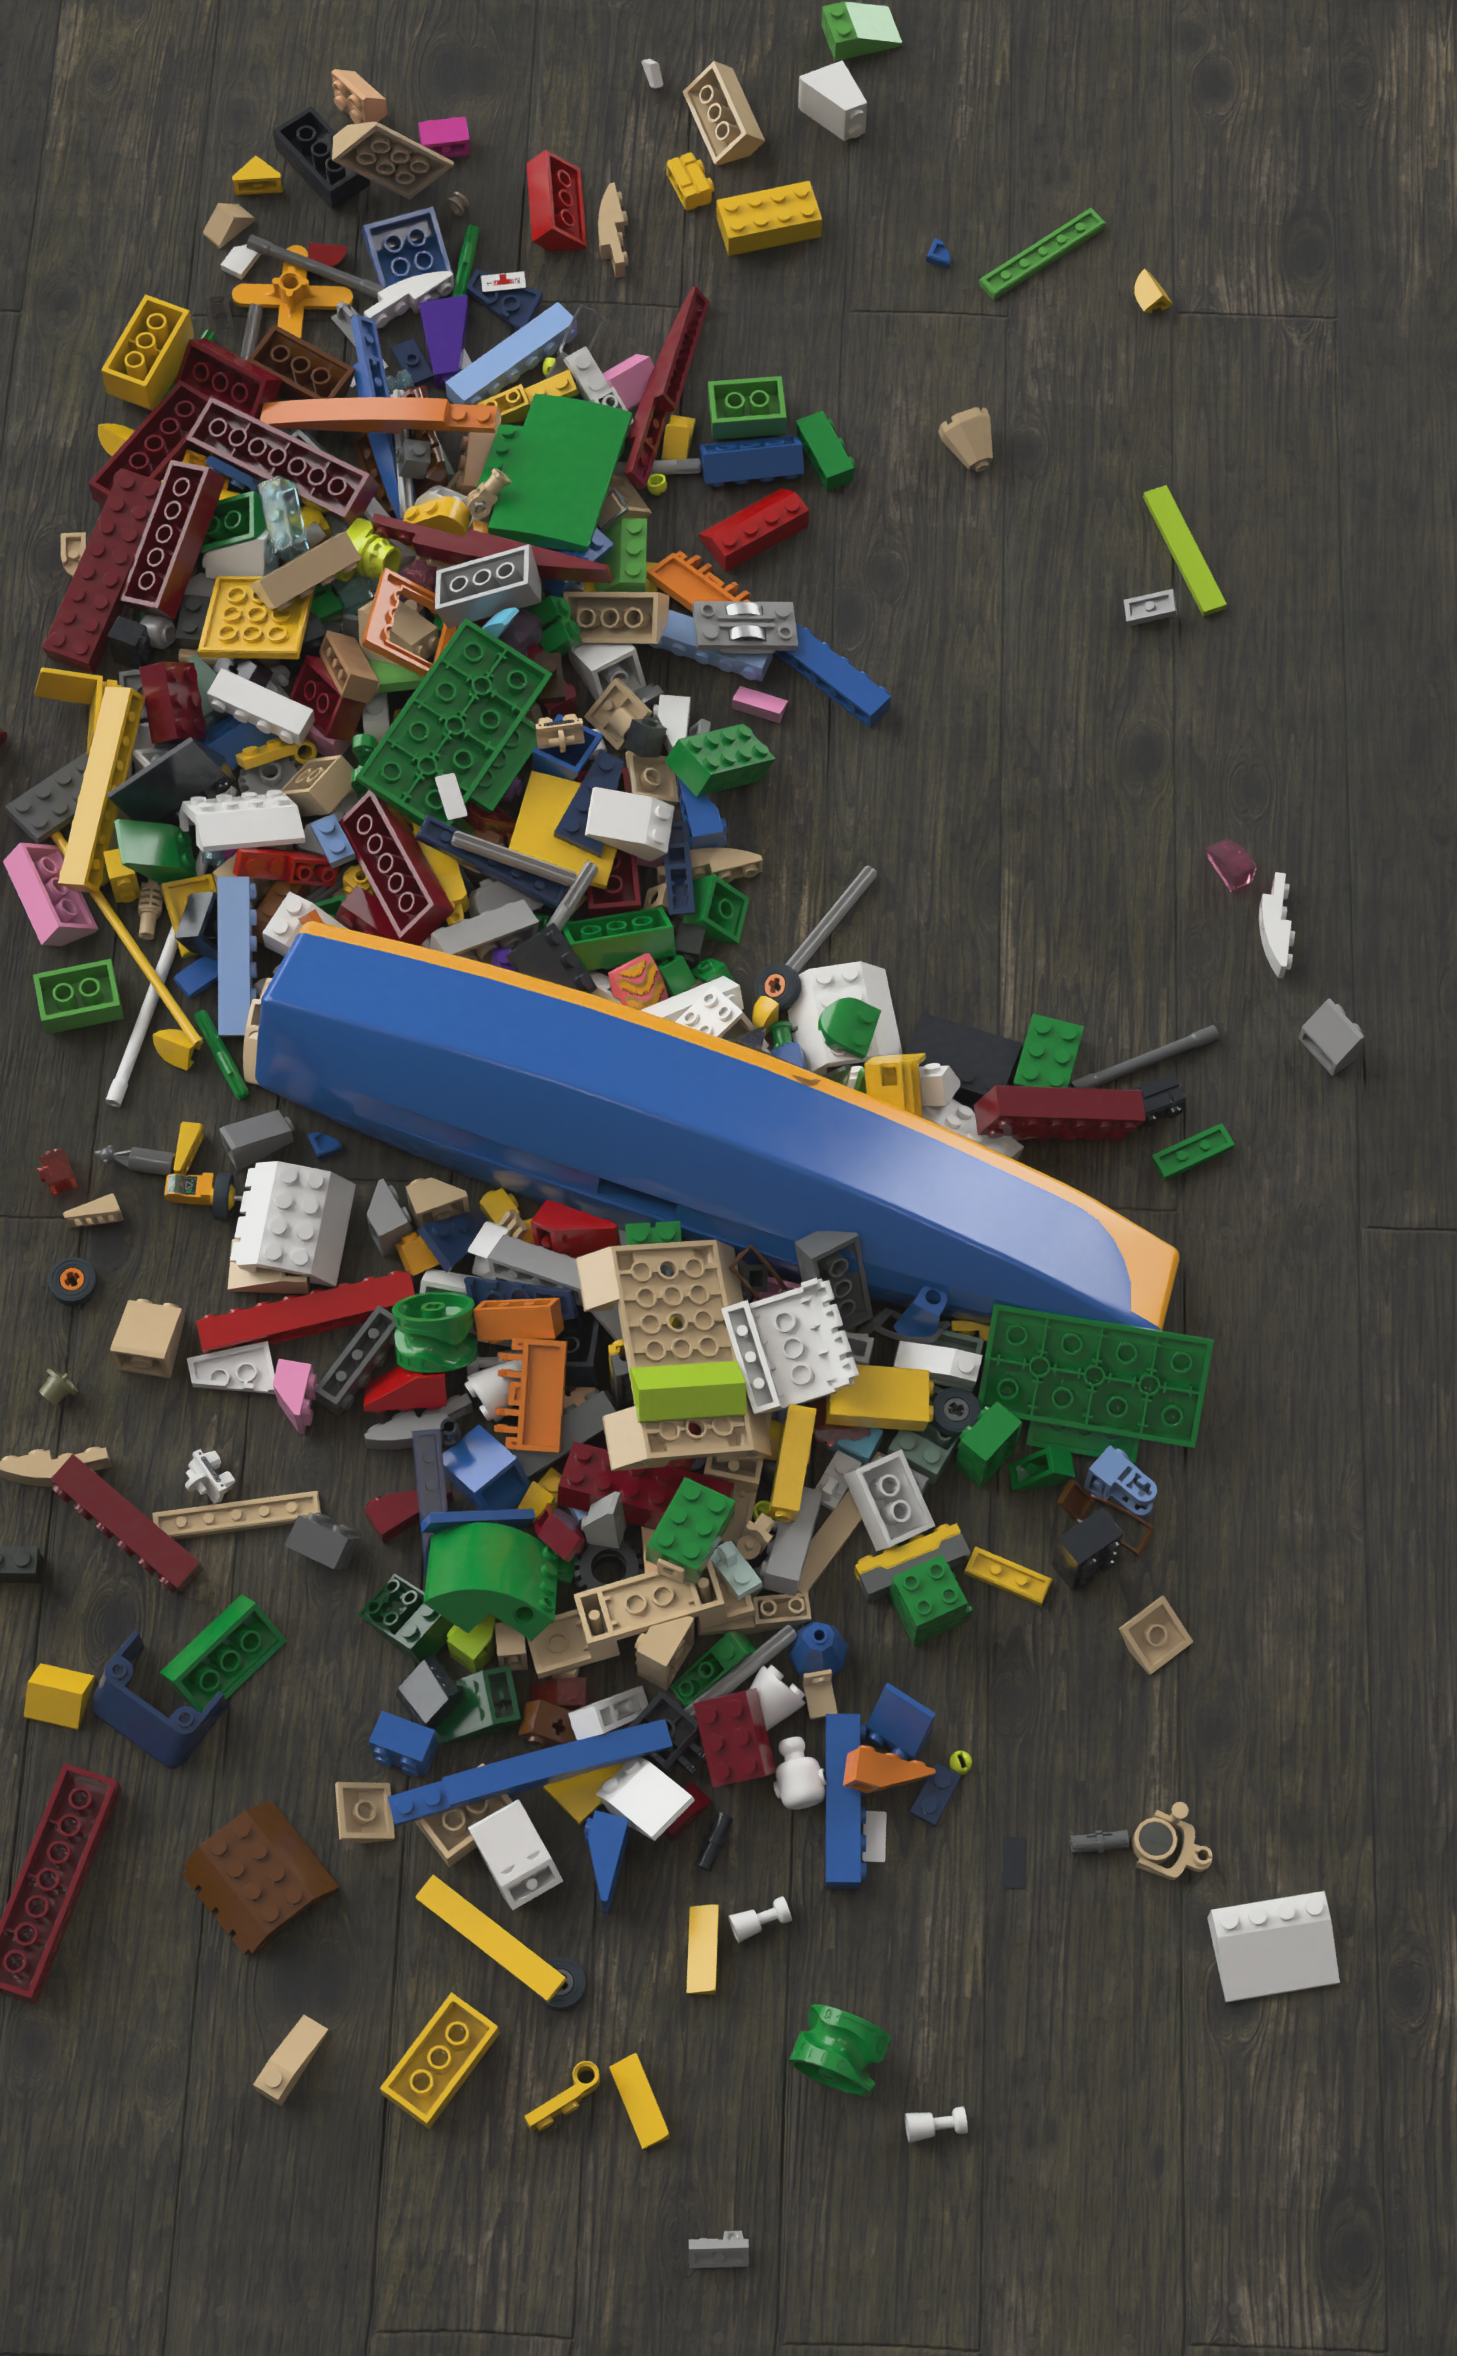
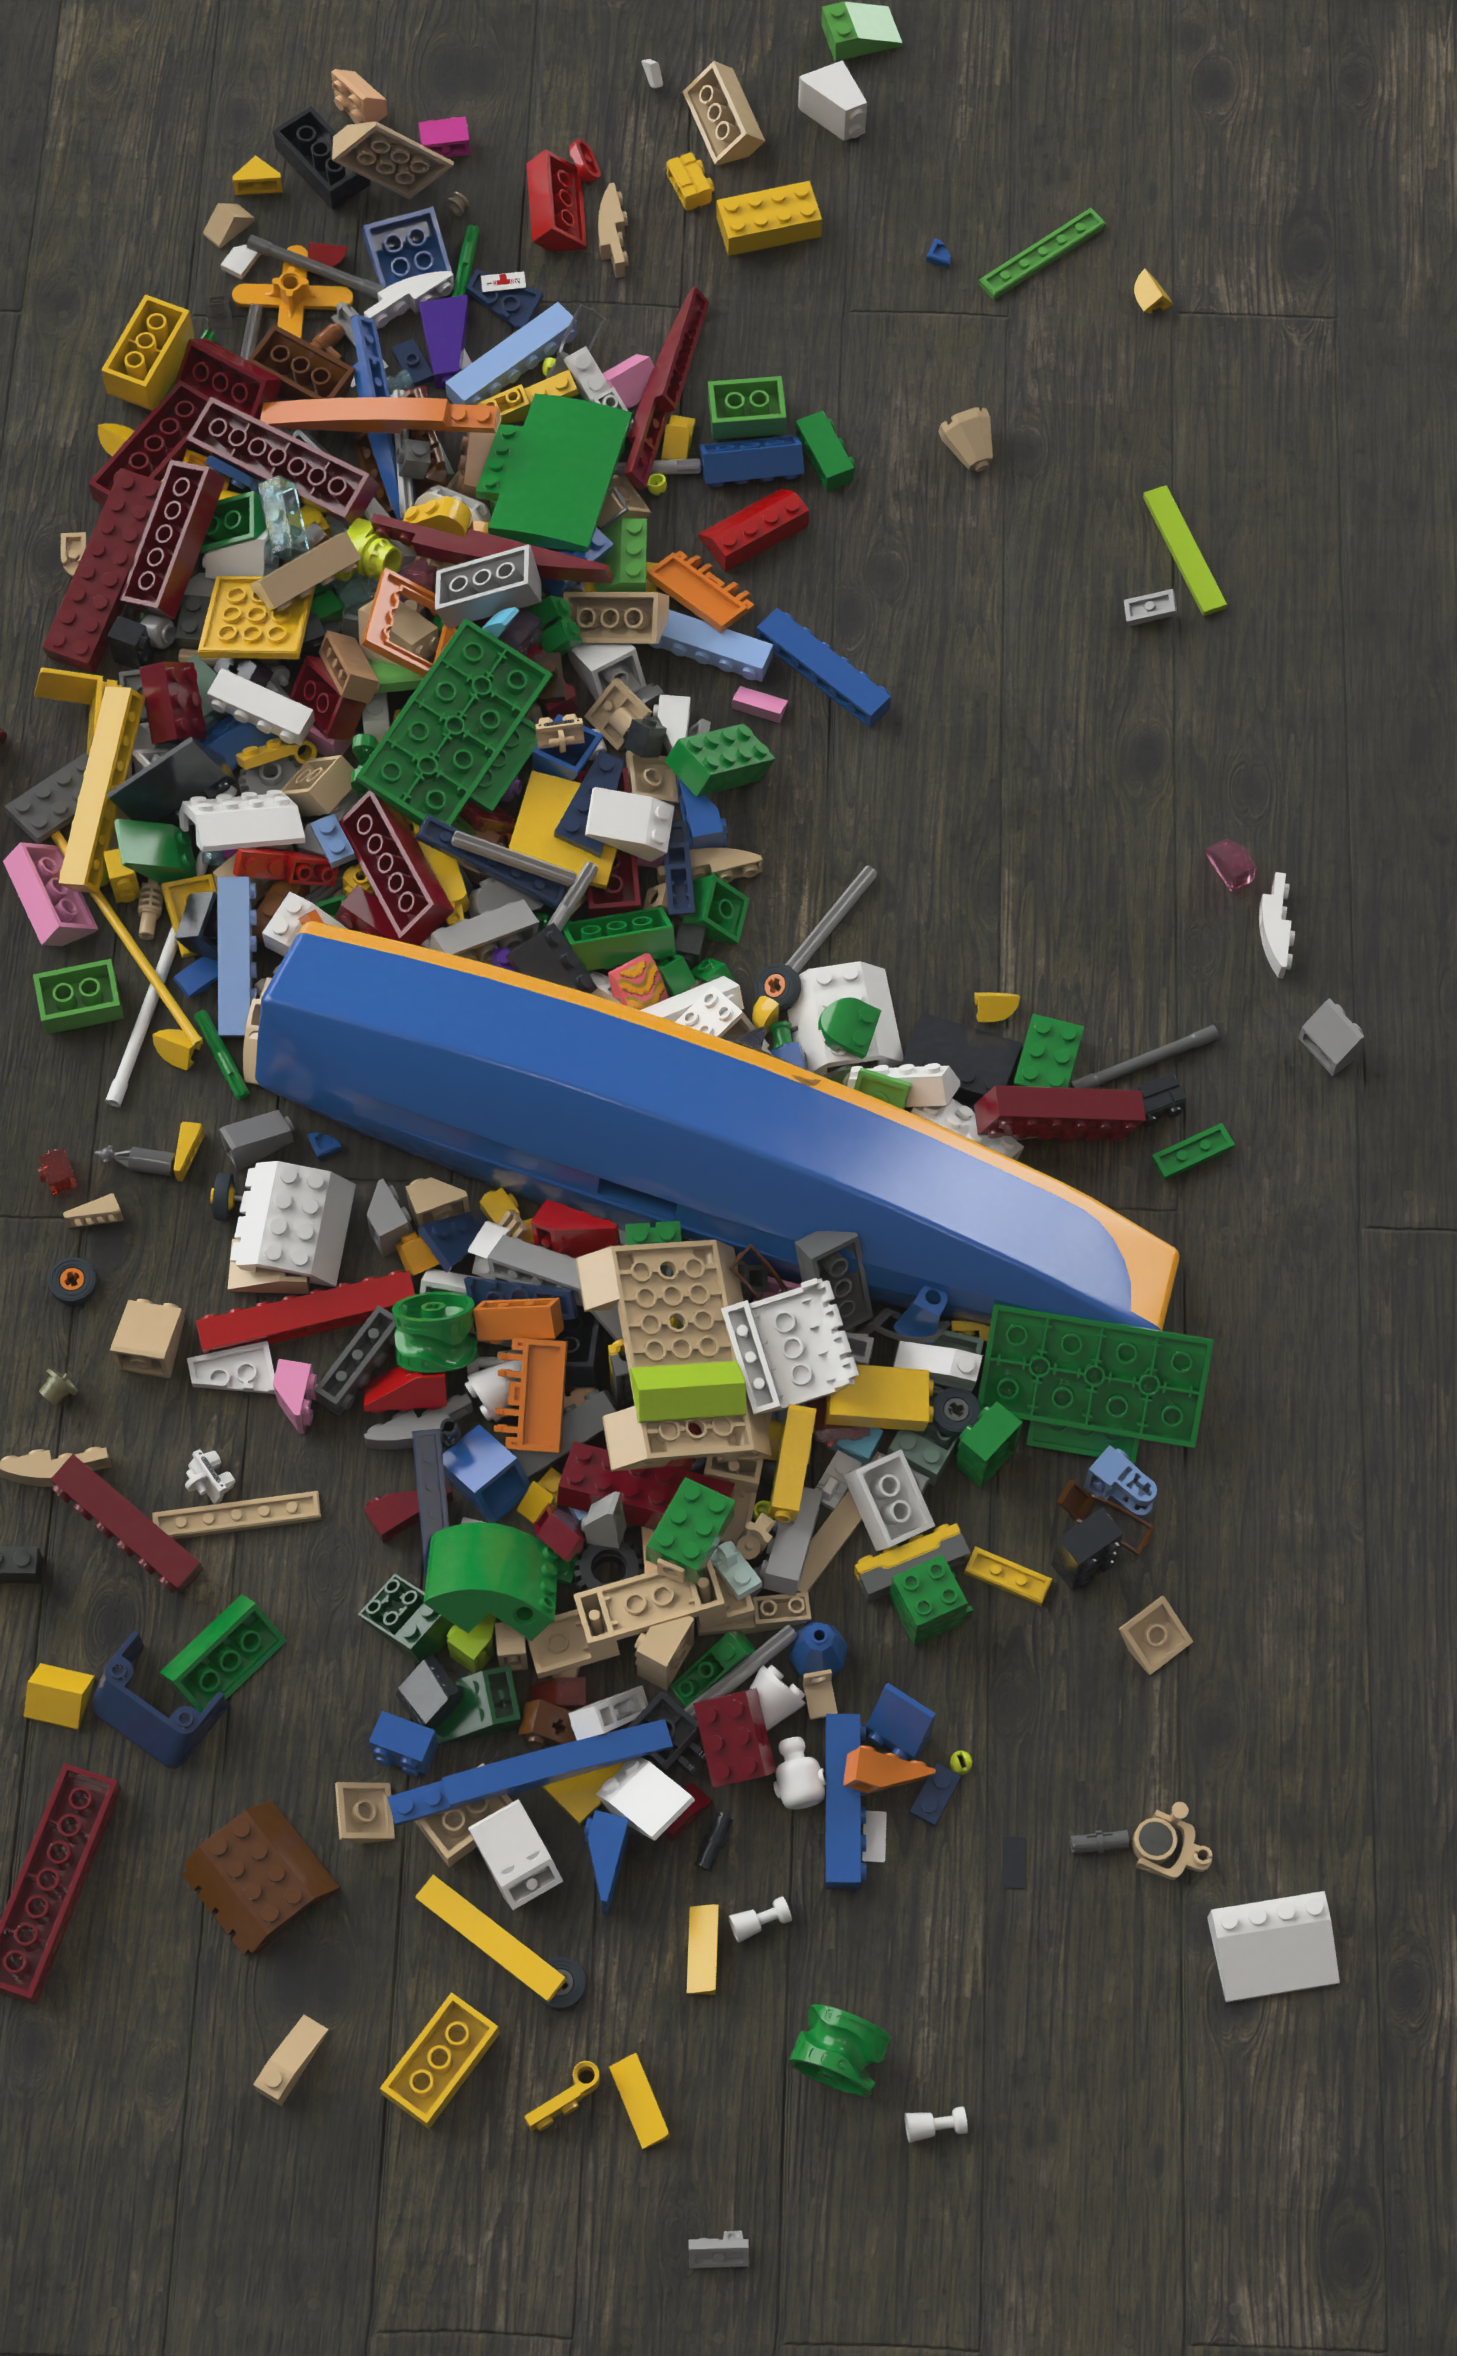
(189, 1189): light orange leg -> none
(323, 1541): dark grey brick -> none
(329, 338): none -> dark orange piece
(451, 796): white sticker -> none
(487, 493): tan connector -> none
(511, 1517): blue tile -> none
(585, 161): none -> red plate
(745, 627): light grey piece -> none
(896, 1080): yellow piece -> none
(995, 1006): none -> yellow brick
(1041, 1469): green slope -> none

